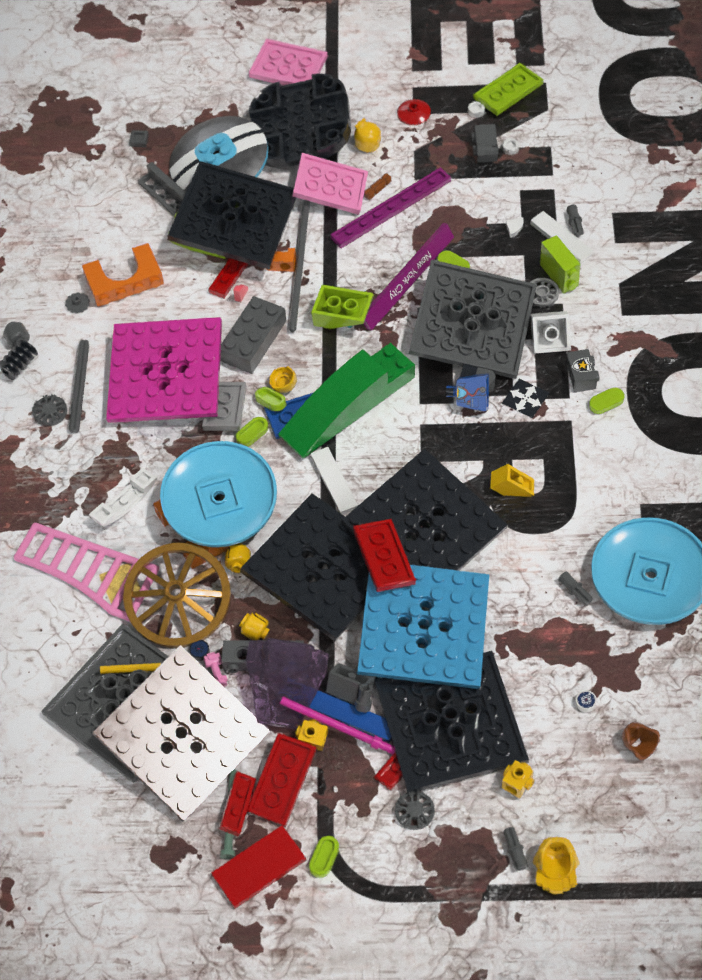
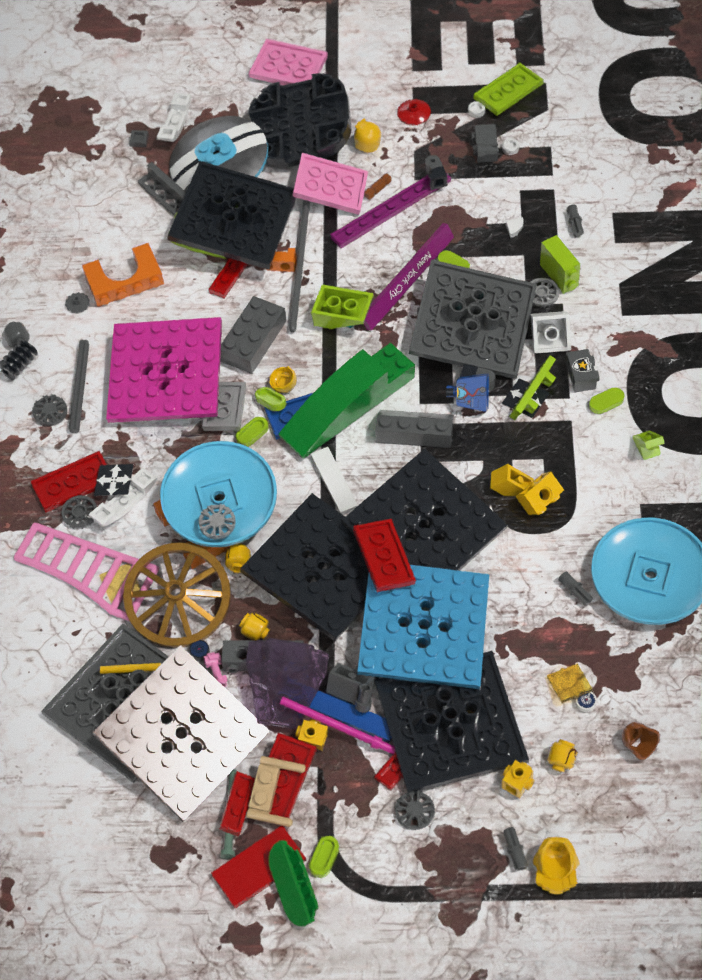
(68, 481): none -> red tile
(78, 511): none -> dark grey wheel
(114, 479): none -> black sticker
(176, 118): none -> white slope
(217, 521): none -> light grey wheel
(239, 292): coral tile -> none
(265, 788): none -> tan plate
(293, 884): none -> green brick
(414, 428): none -> dark grey slope
(436, 172): none -> black leg
(530, 497): none -> yellow brick
(542, 376): none -> lime hinge
(550, 228): white tile -> none
(562, 755): none -> yellow head
(569, 683): none -> clear yellow piece
(648, 444): none -> lime slope

